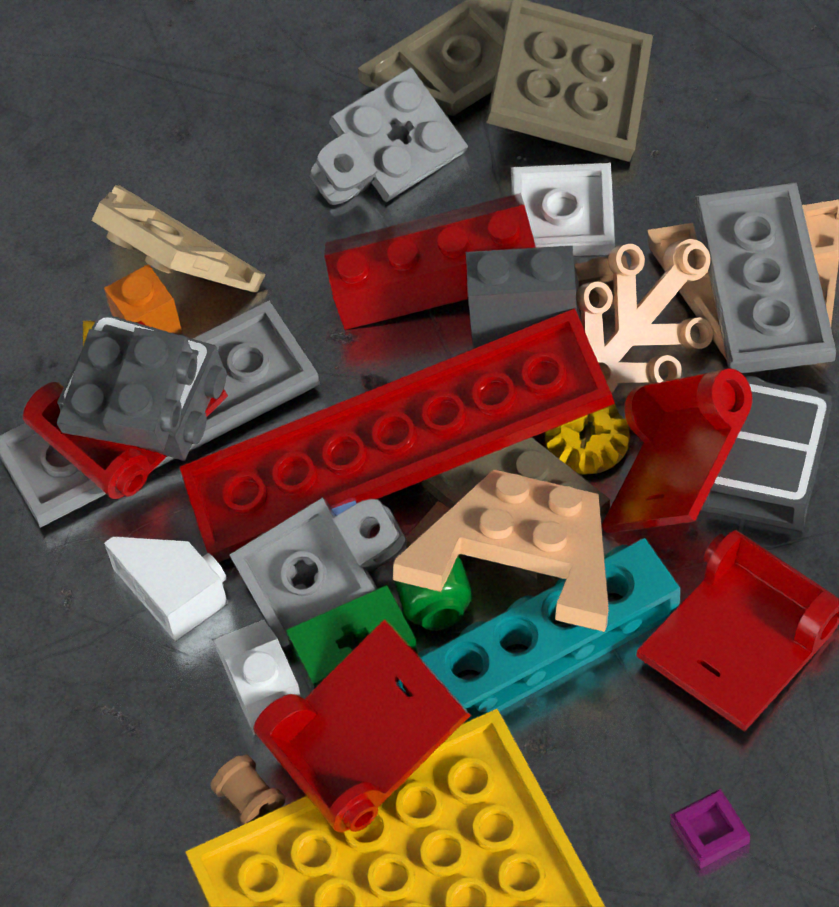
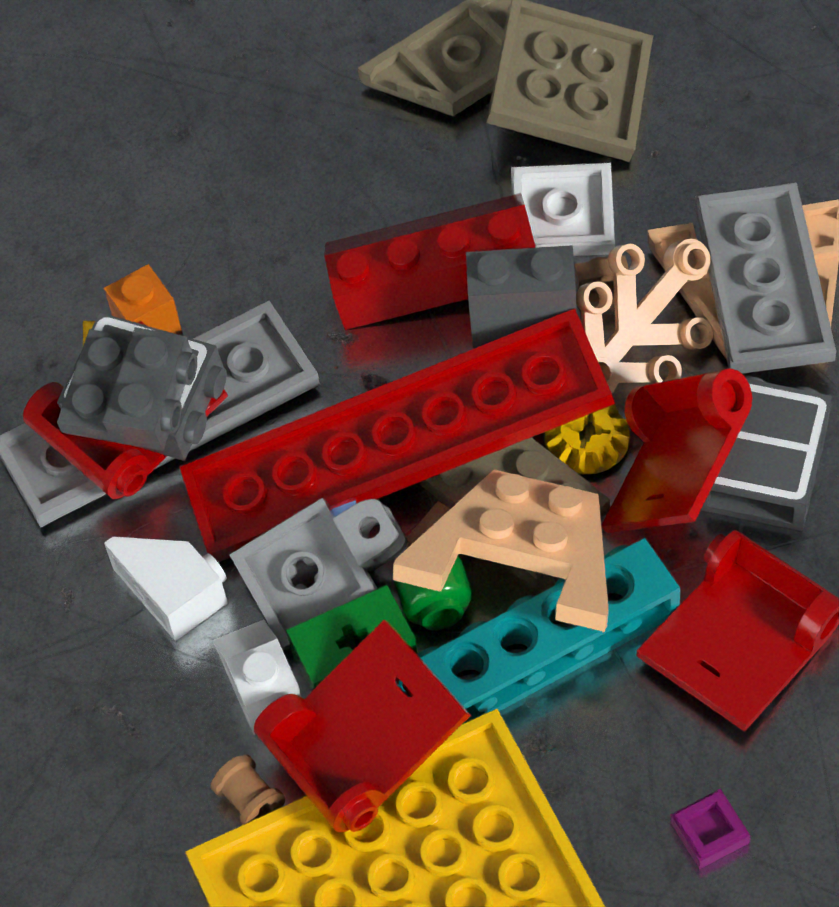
(169, 243): tan wing -> none
(368, 156): light grey plate -> none

